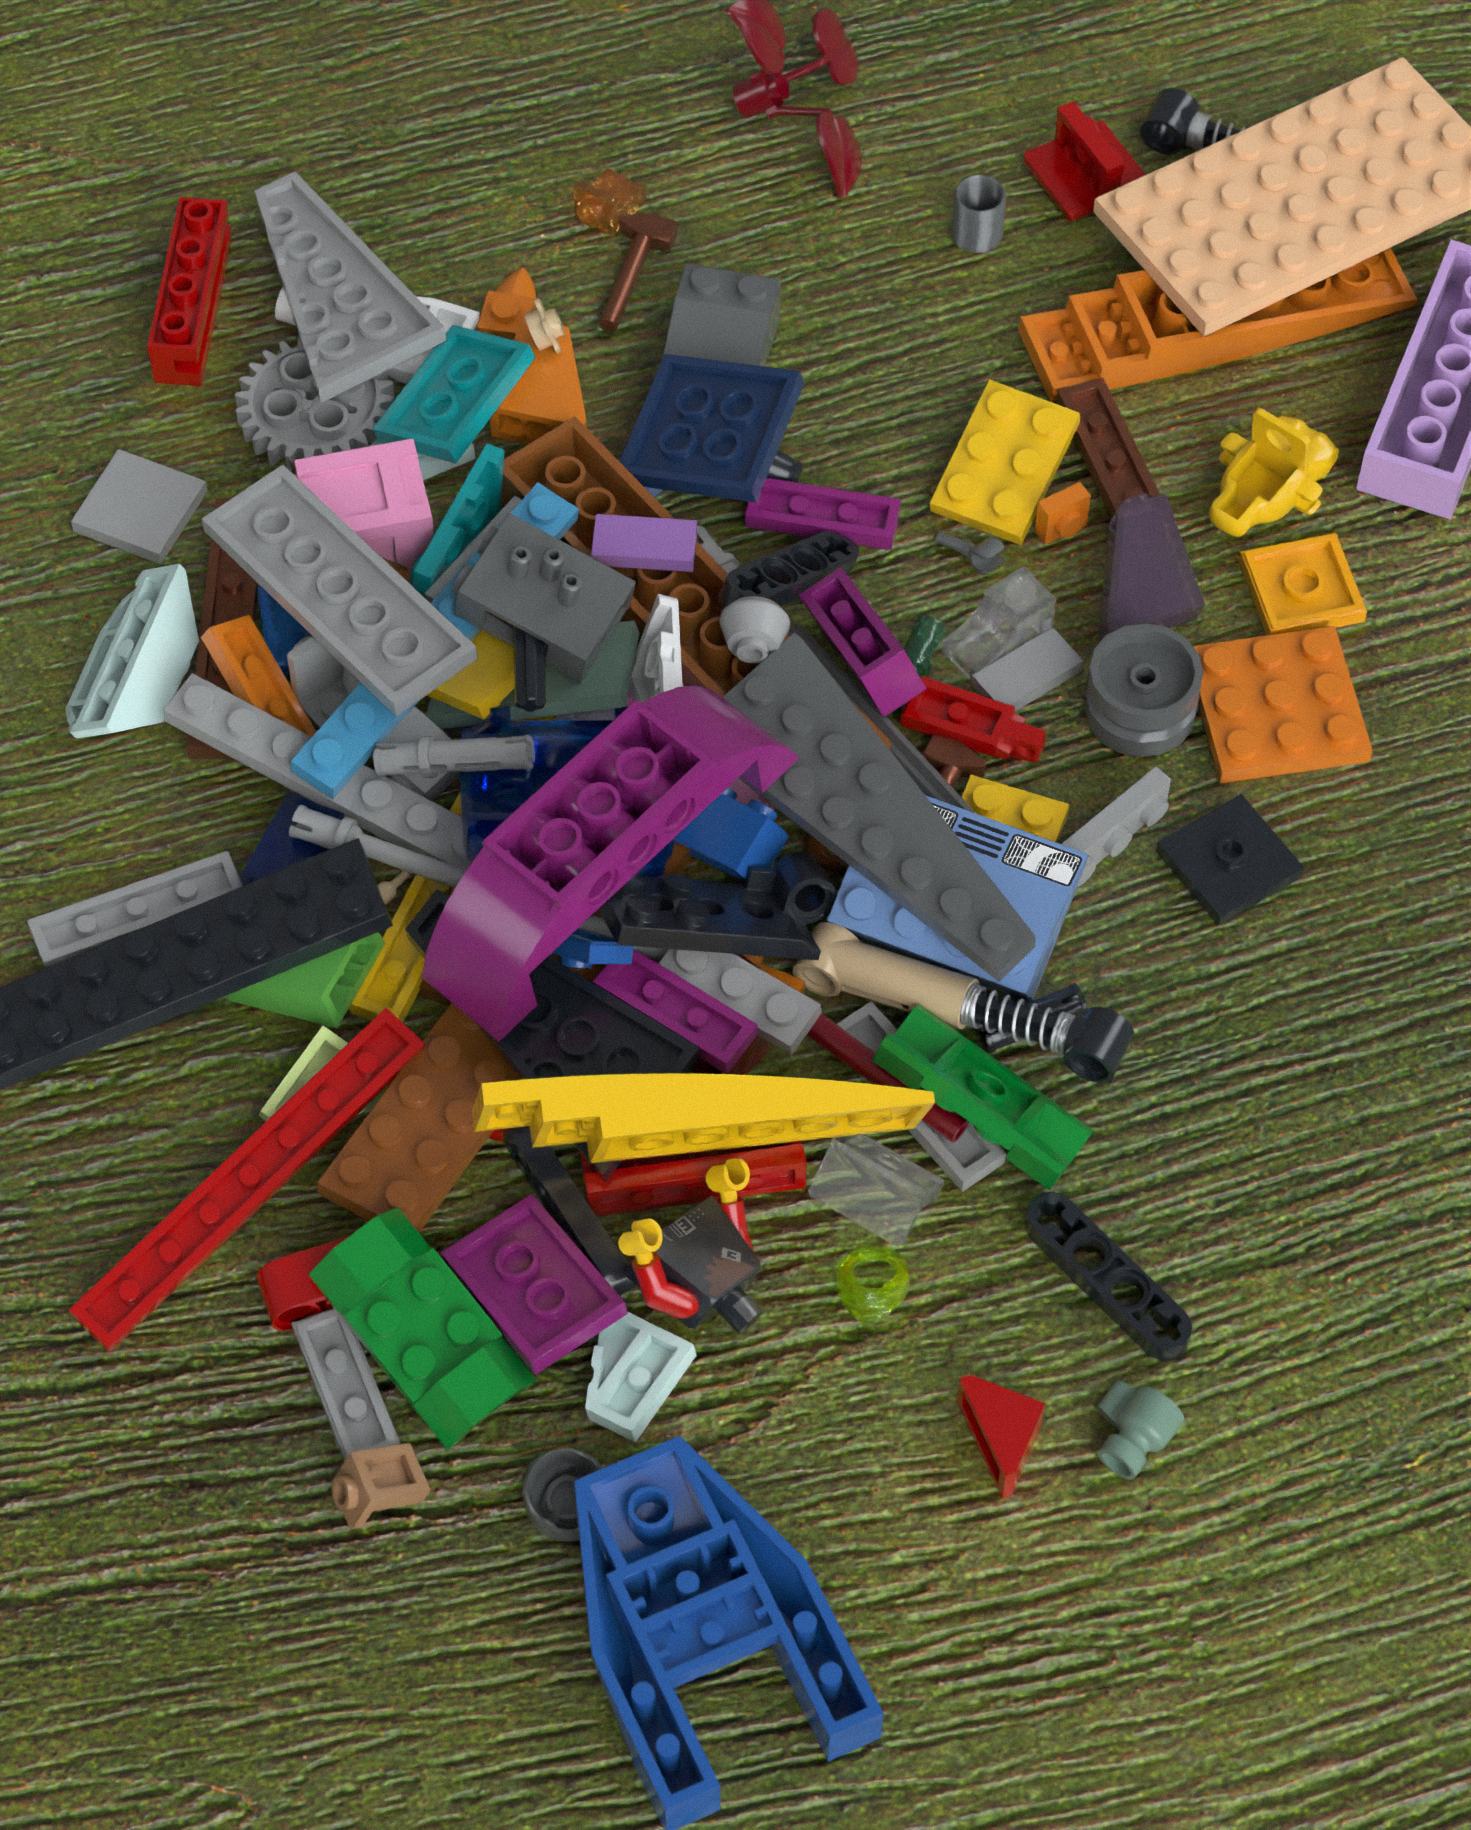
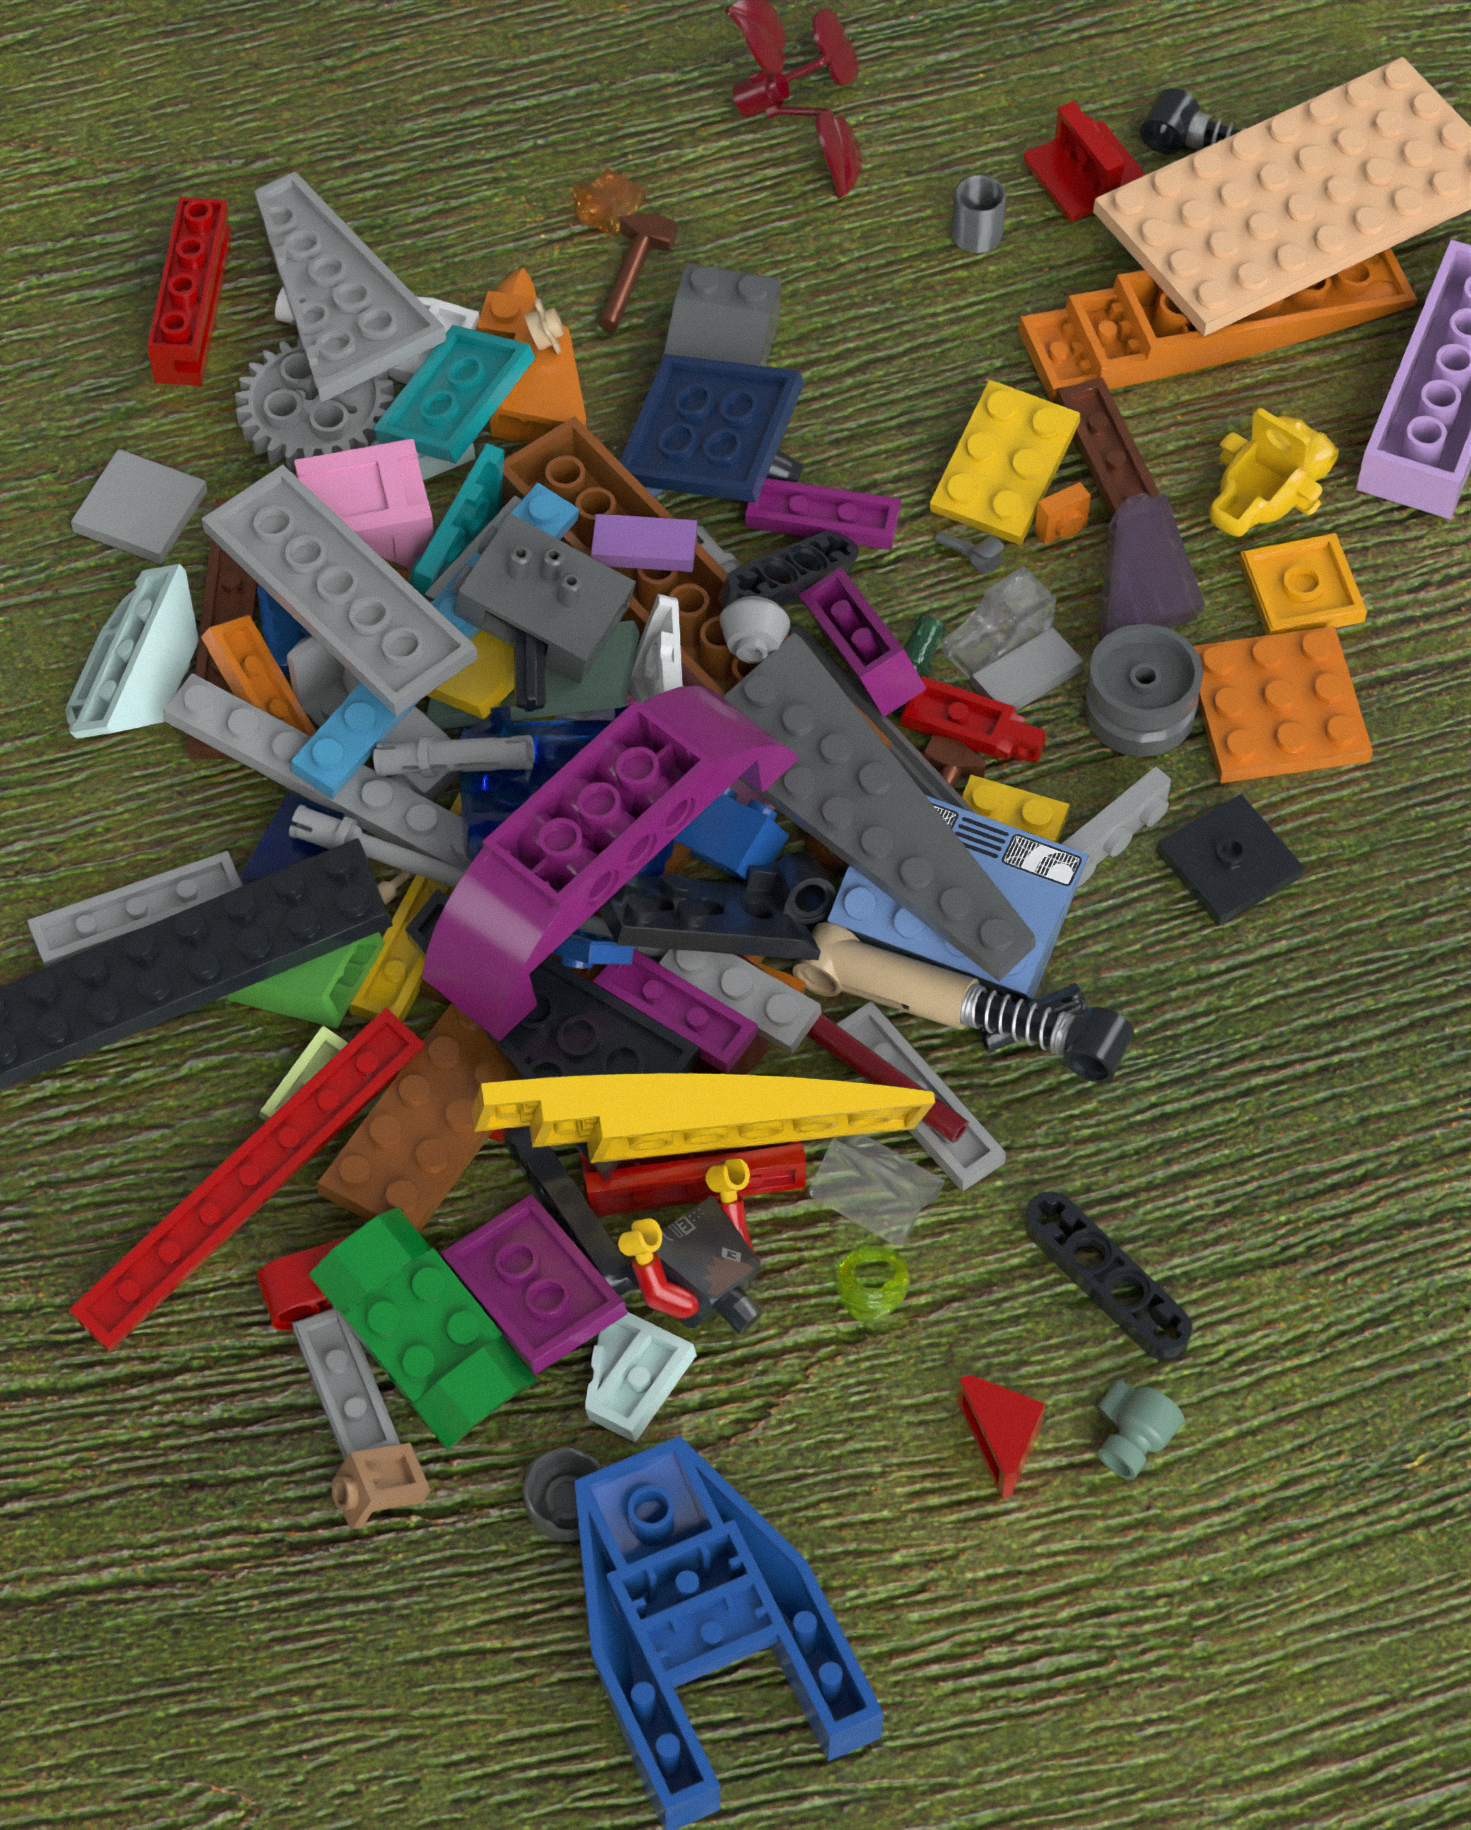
(985, 1093): green piece -> none

